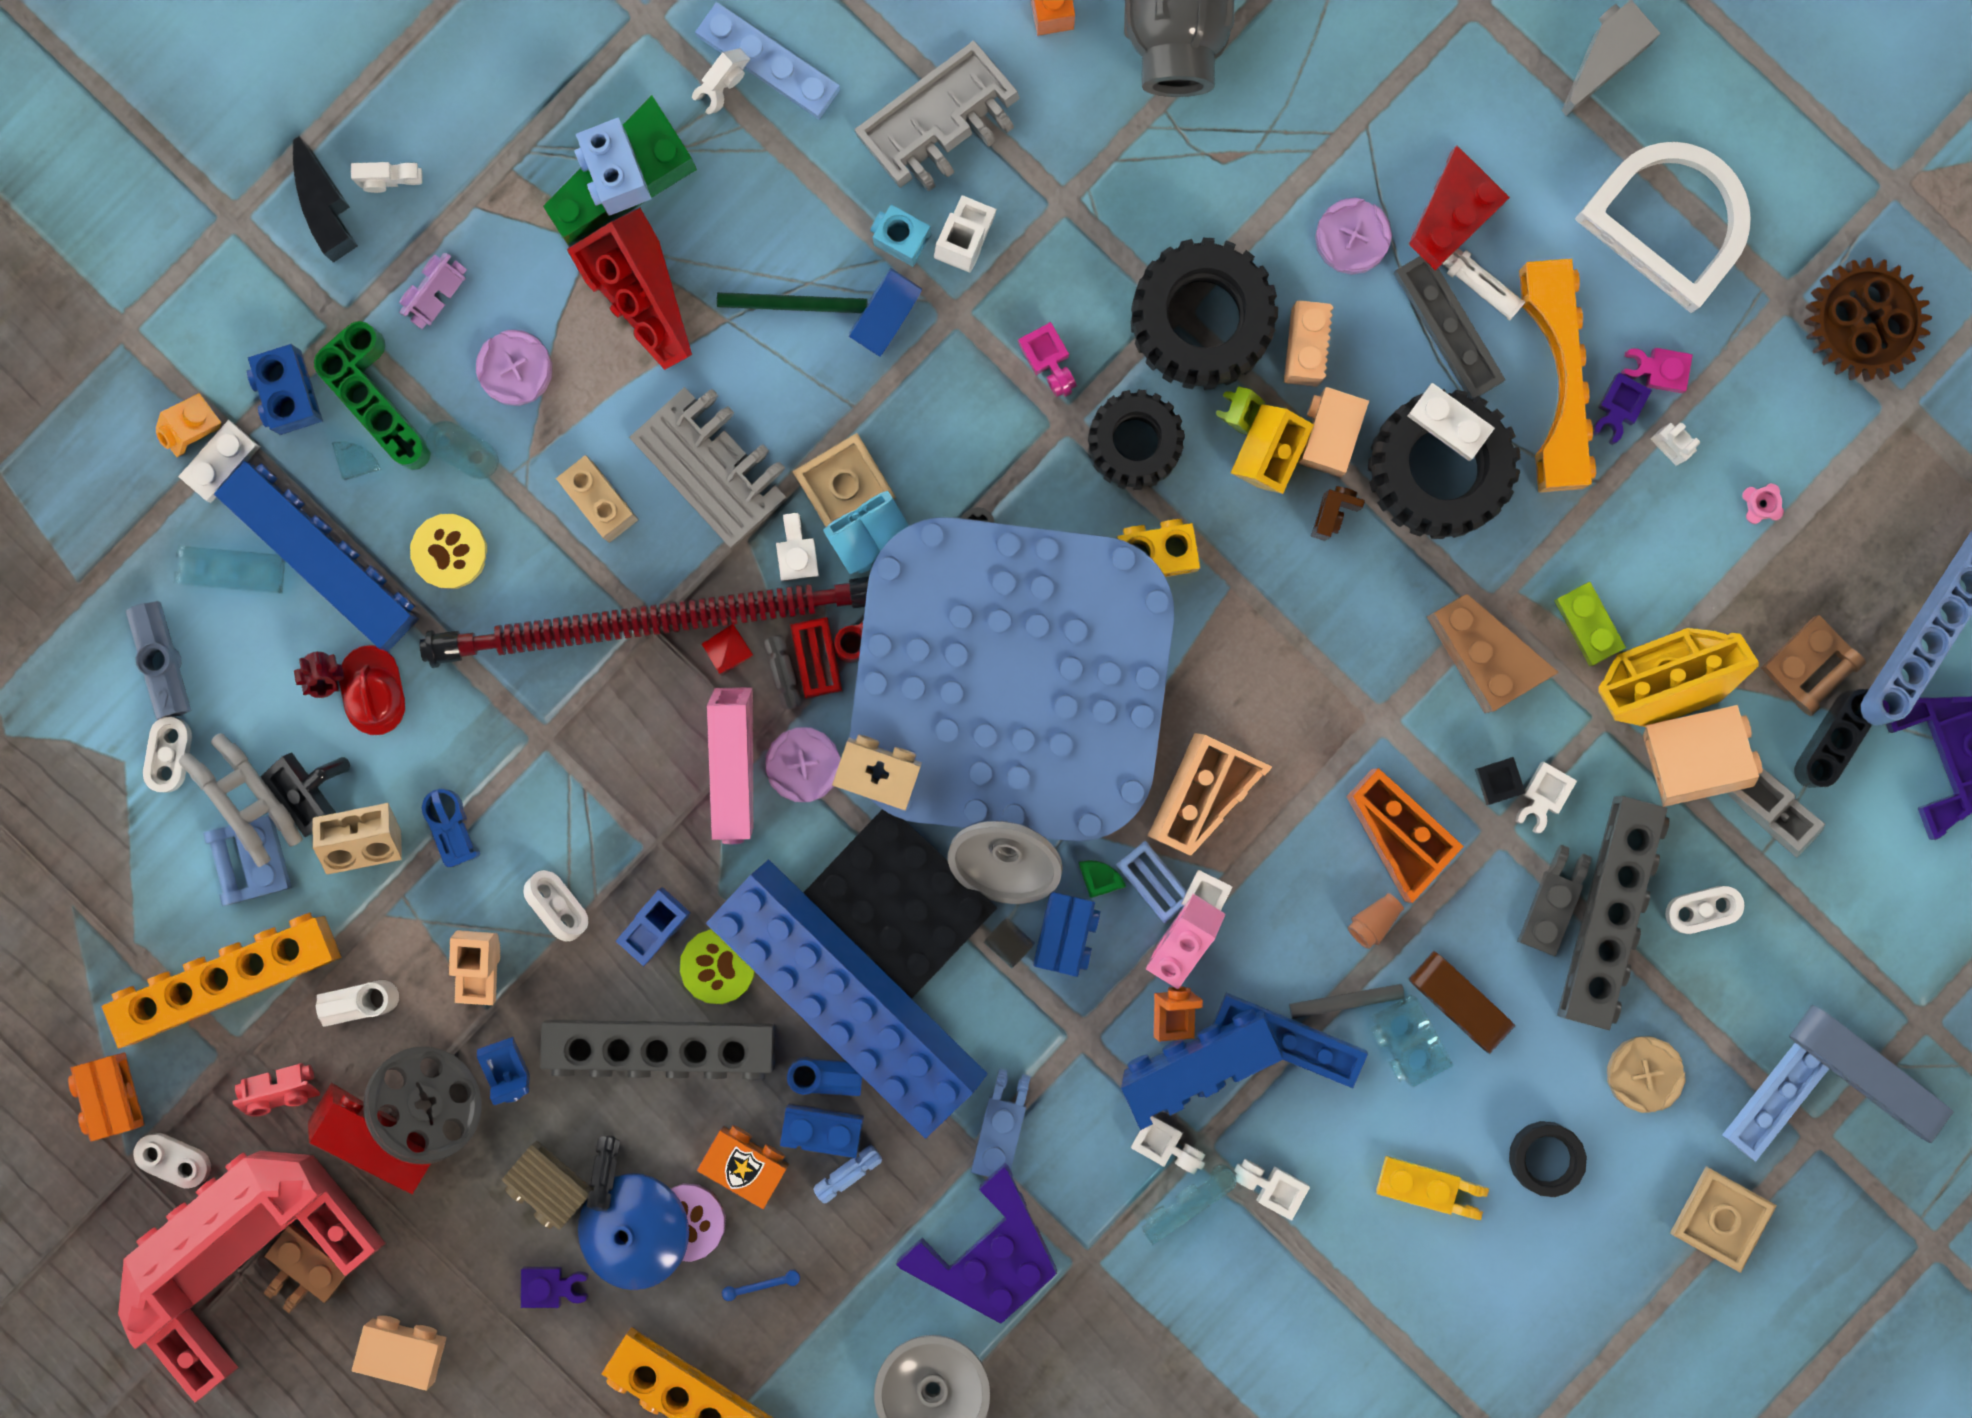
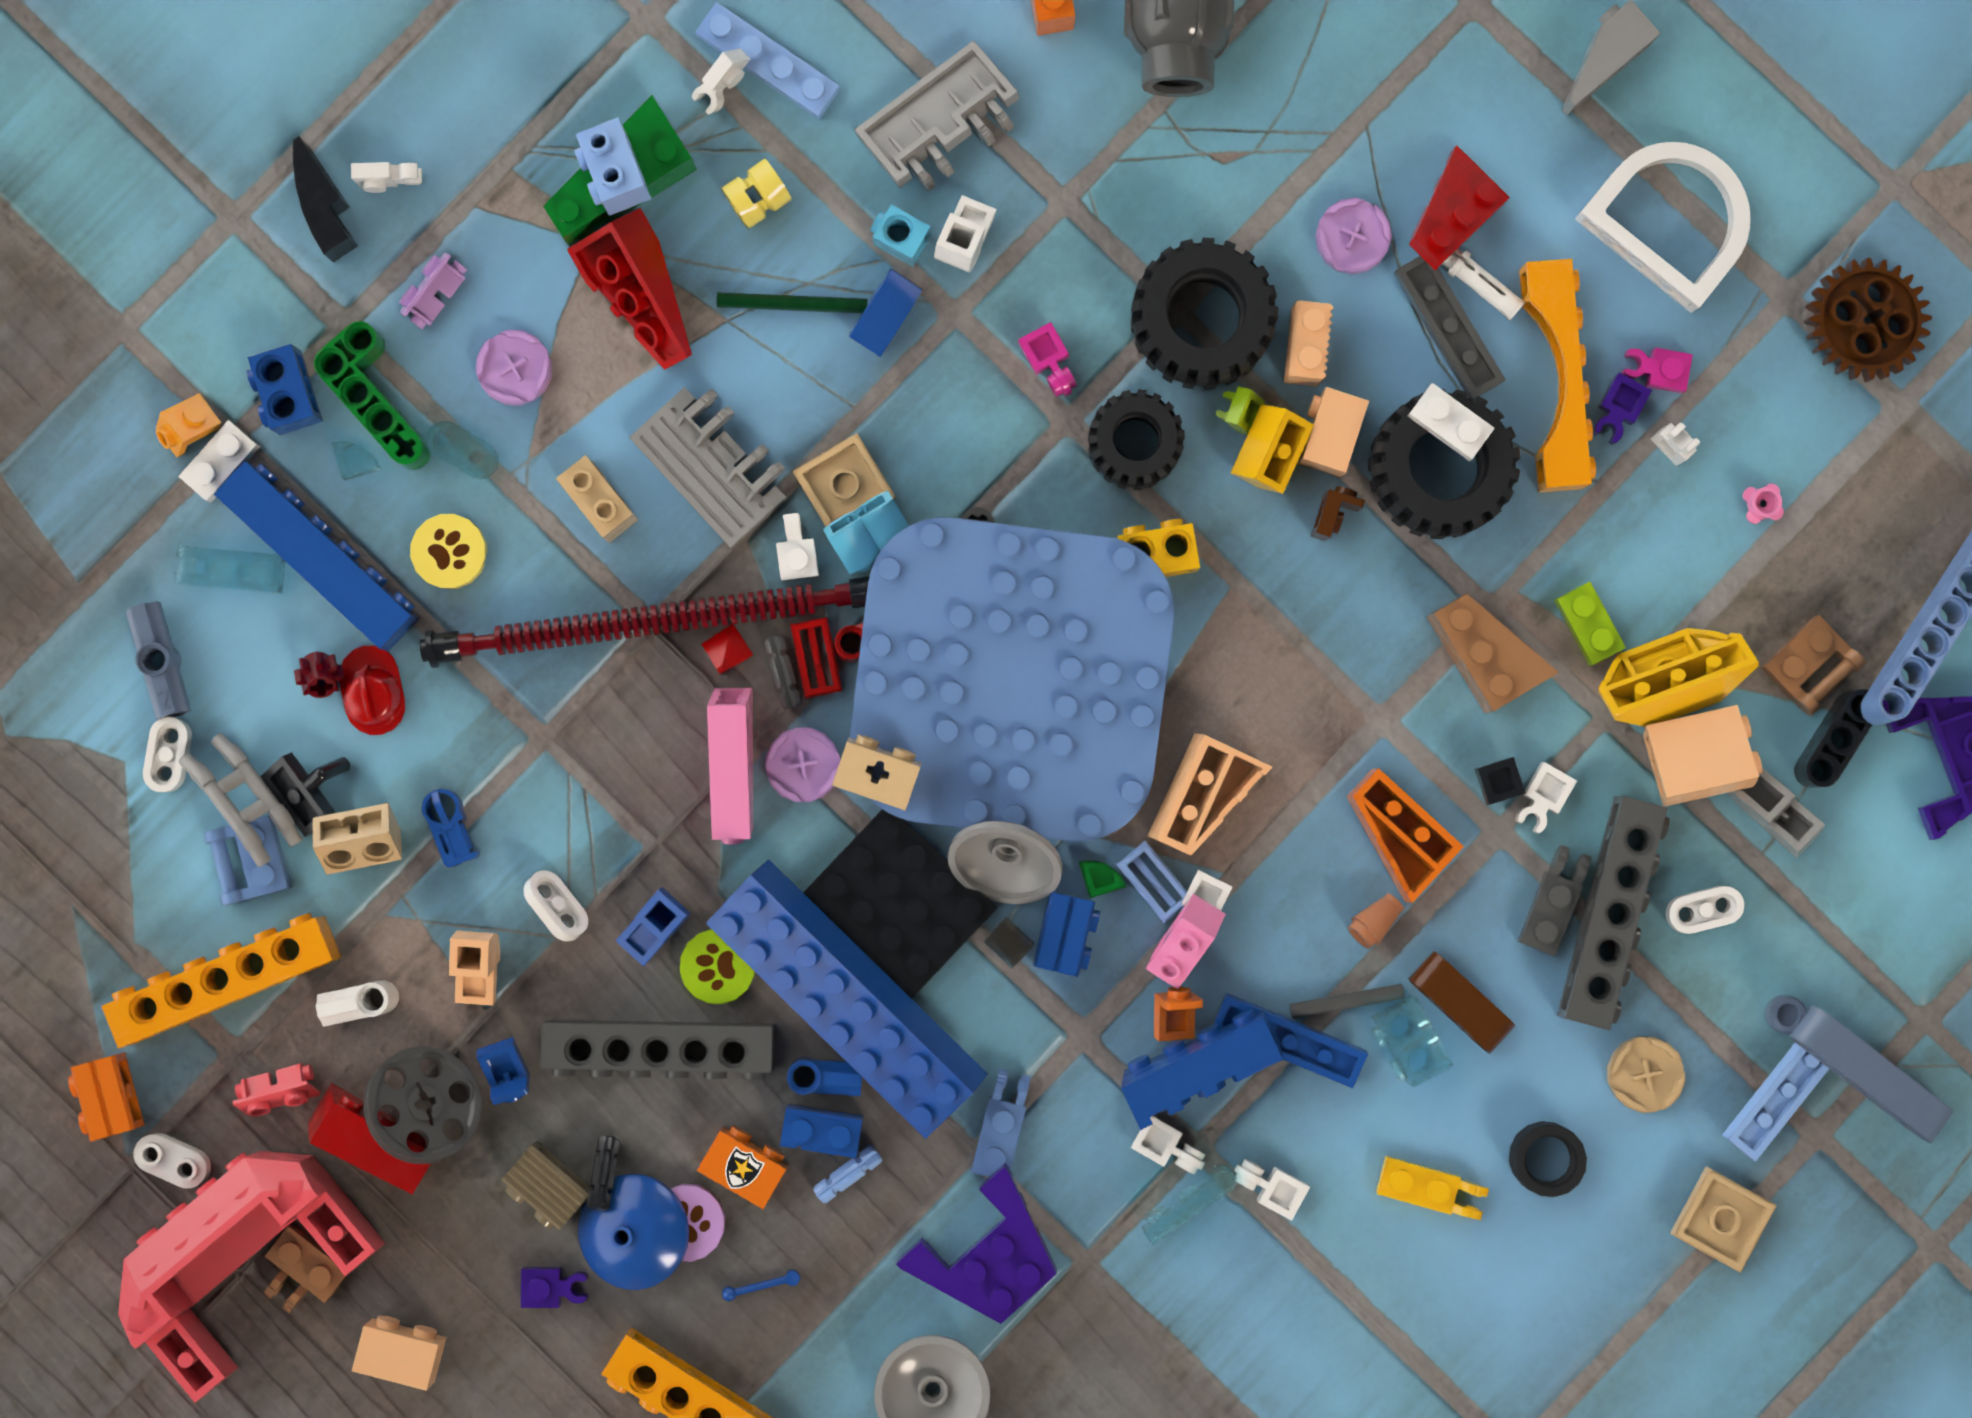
(767, 186): none -> light yellow wheel
(1784, 1013): none -> sand blue tile

